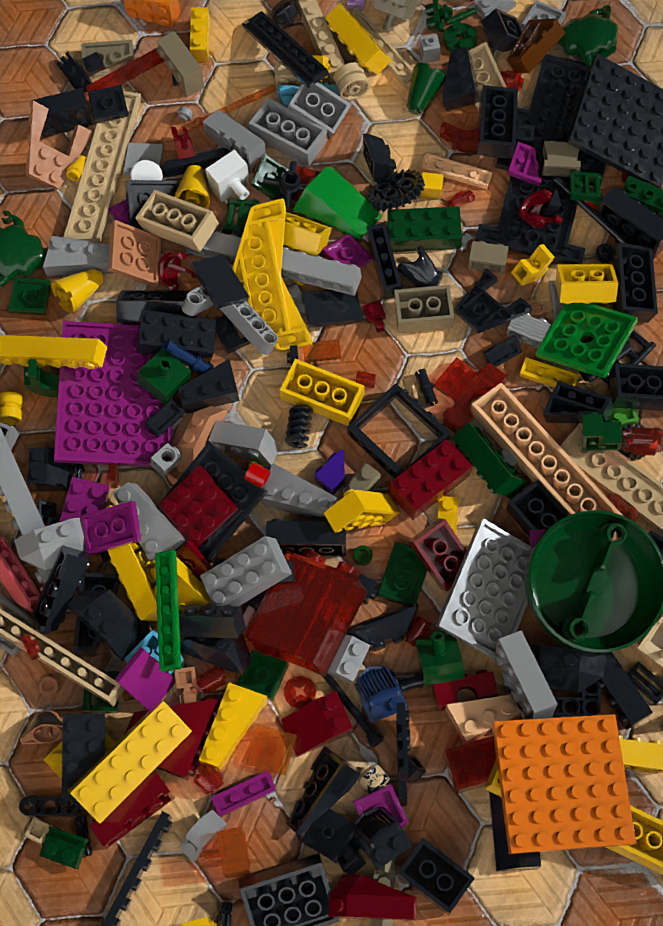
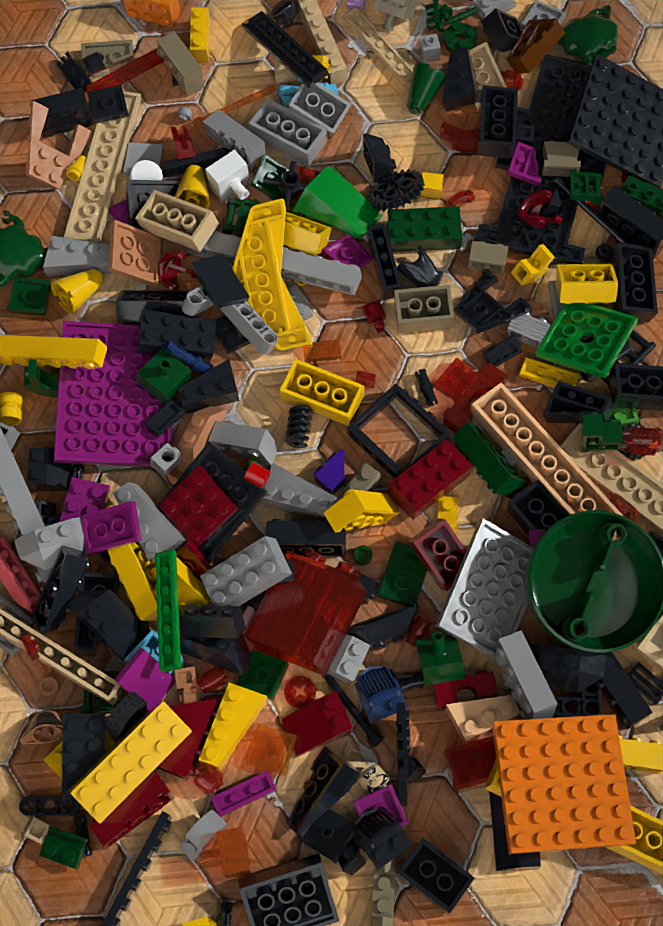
(113, 475): clear red tile -> none
(125, 714): none -> black tyre
(292, 355): black plate -> none
(331, 308): black tile -> none
(351, 81): tan wheel -> none
(357, 39): yellow brick -> none
(369, 900): dark red wedge -> none
(456, 171): light nougat tile -> none

